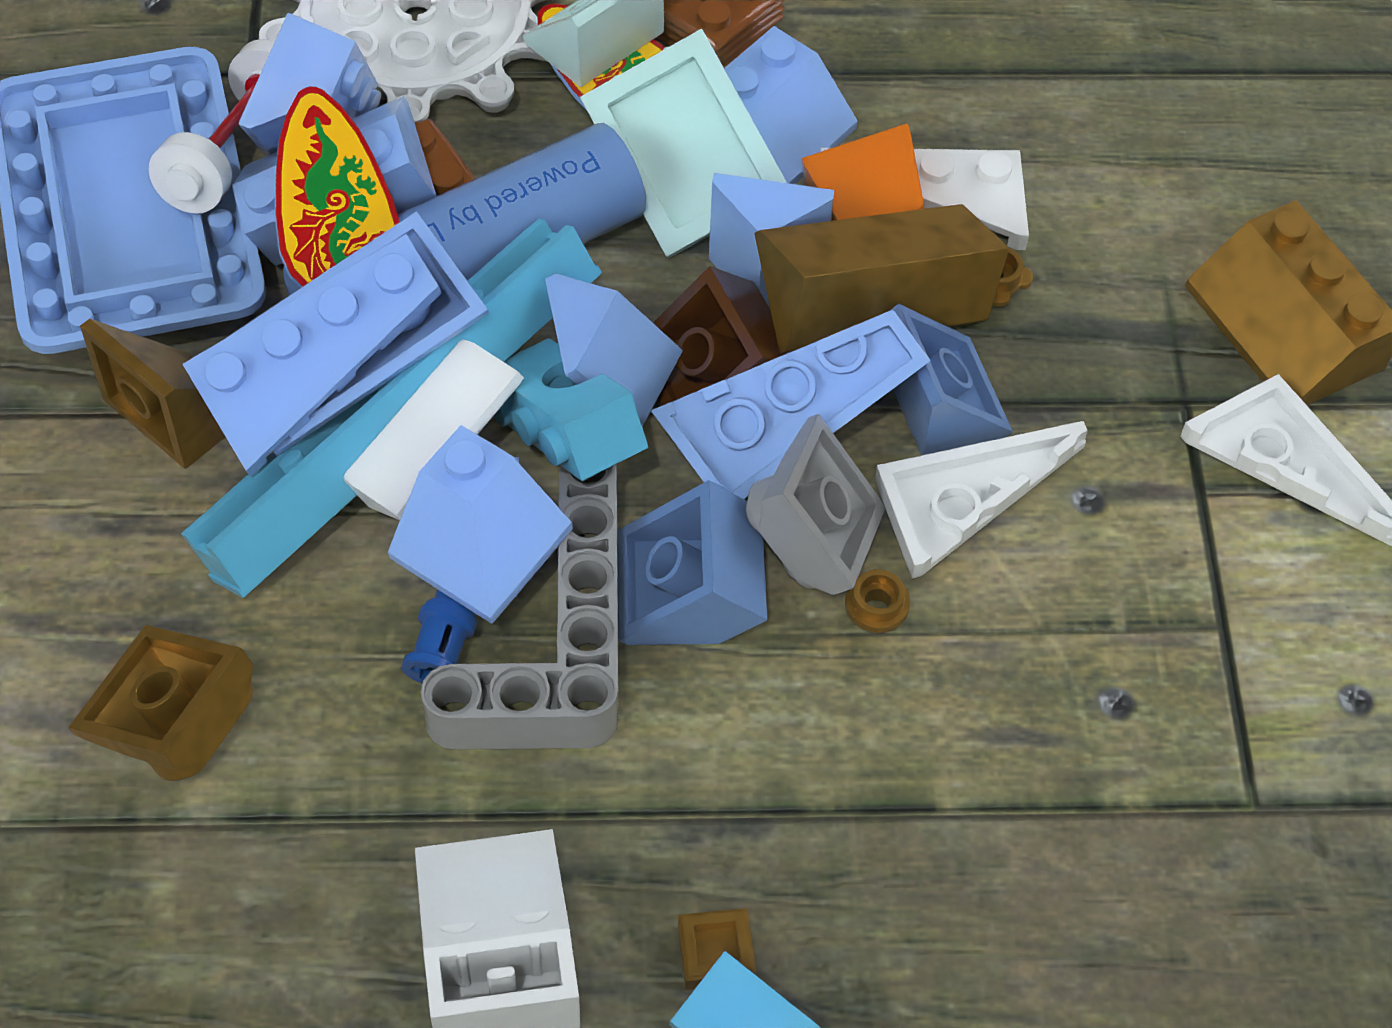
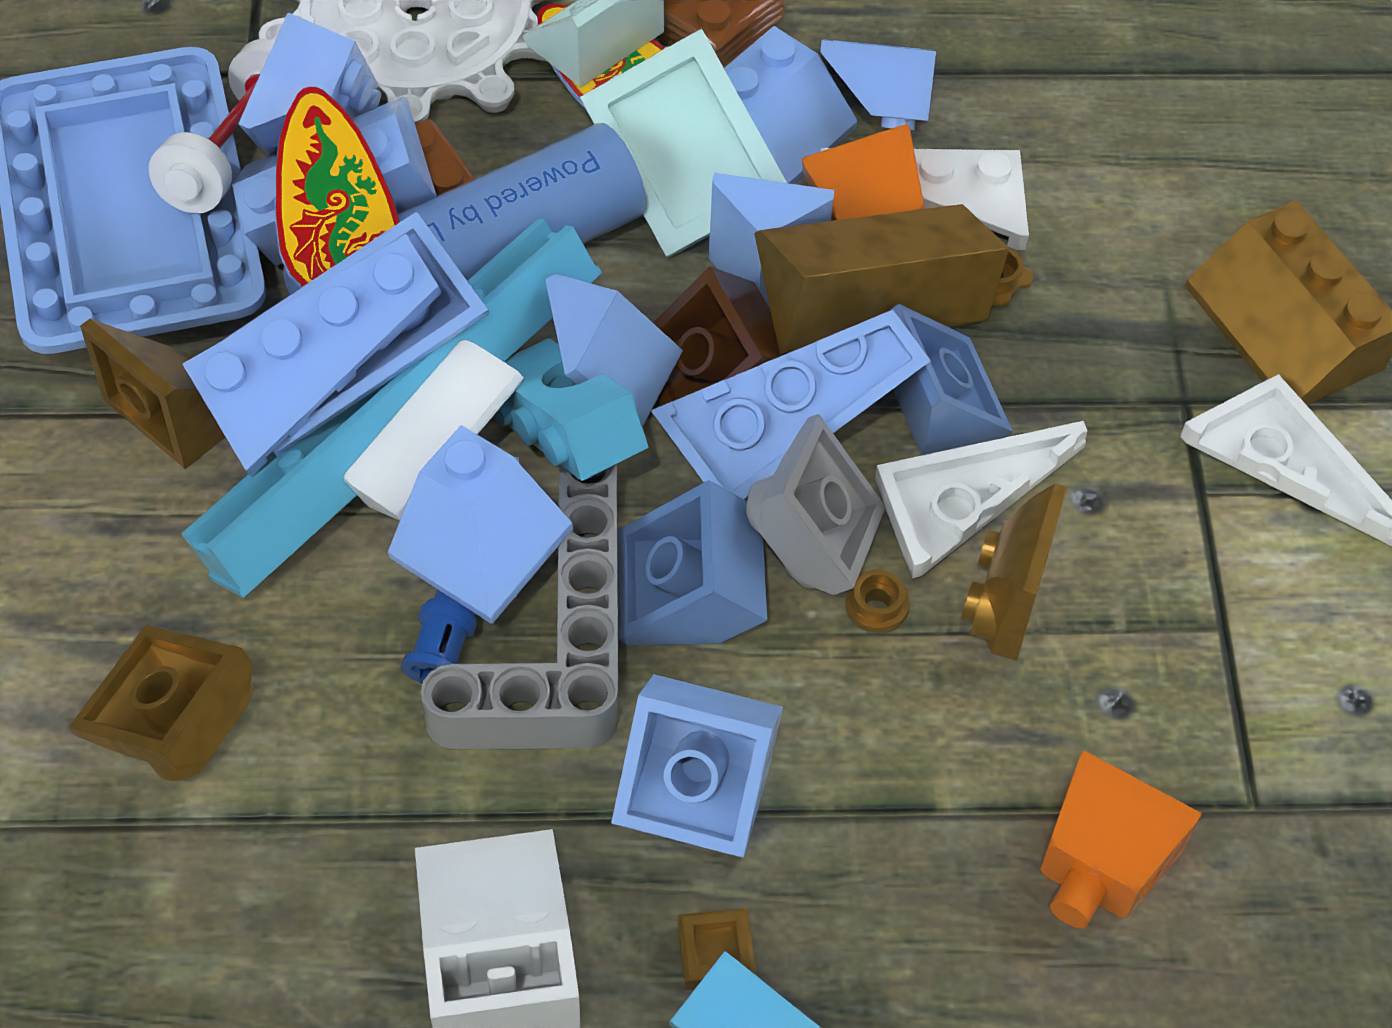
(696, 764): none -> light blue slope
(885, 78): none -> light blue slope
(1015, 566): none -> pearl gold slope
(1112, 841): none -> orange torso

